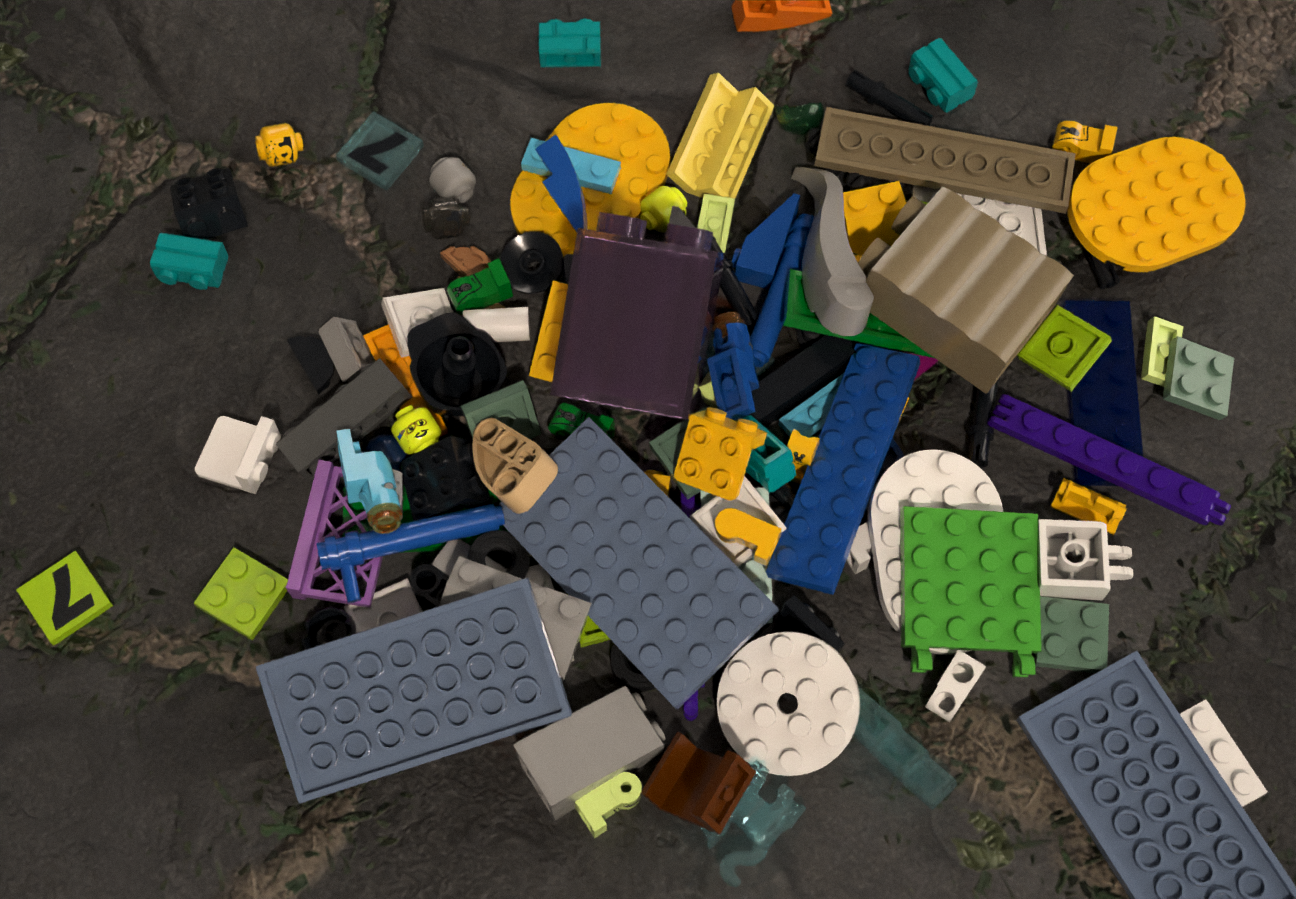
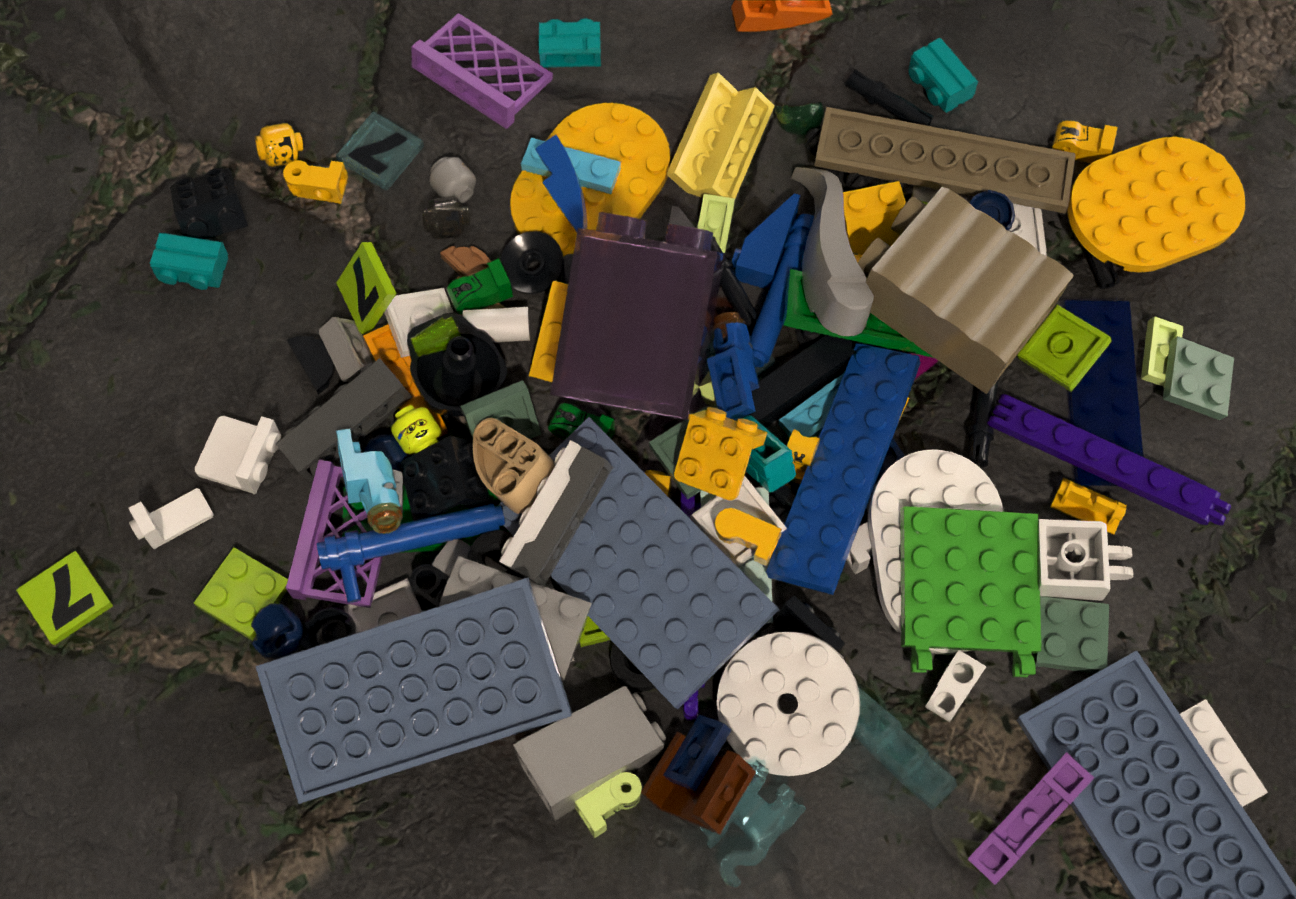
(170, 519): none -> white bracket
(277, 631): none -> dark blue hair
(316, 181): none -> yellow leg
(366, 287): none -> lime tile
(435, 337): none -> clear neon green cone
(466, 81): none -> medium lavender fence
(556, 513): none -> dark grey piece
(658, 205): neon yellow head -> none
(697, 752): none -> dark blue plate
(995, 205): none -> dark blue hair
(1030, 818): none -> medium lavender slope

